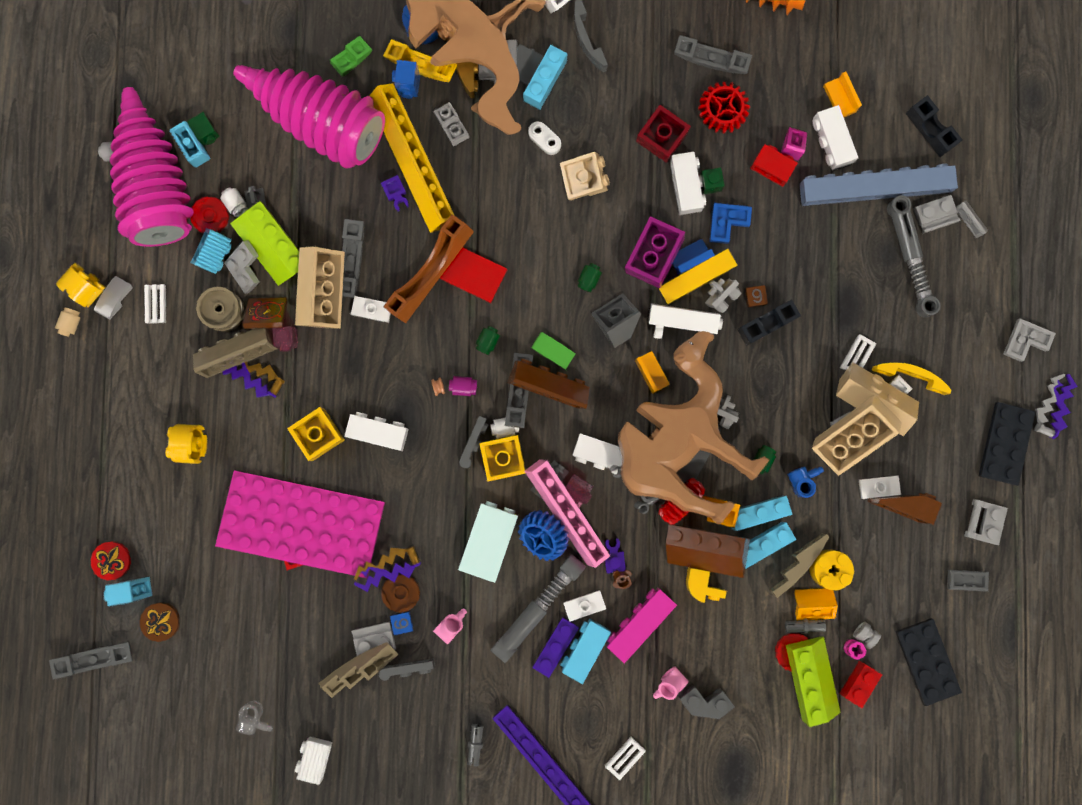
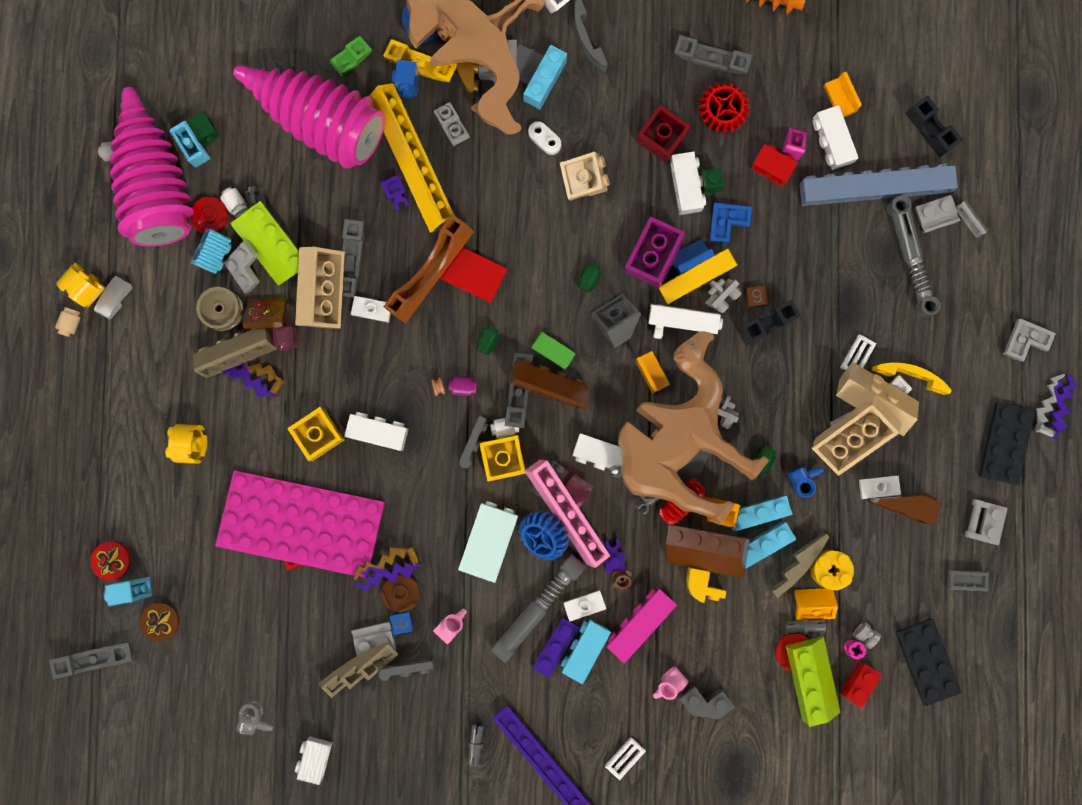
(154, 288): white tile -> none

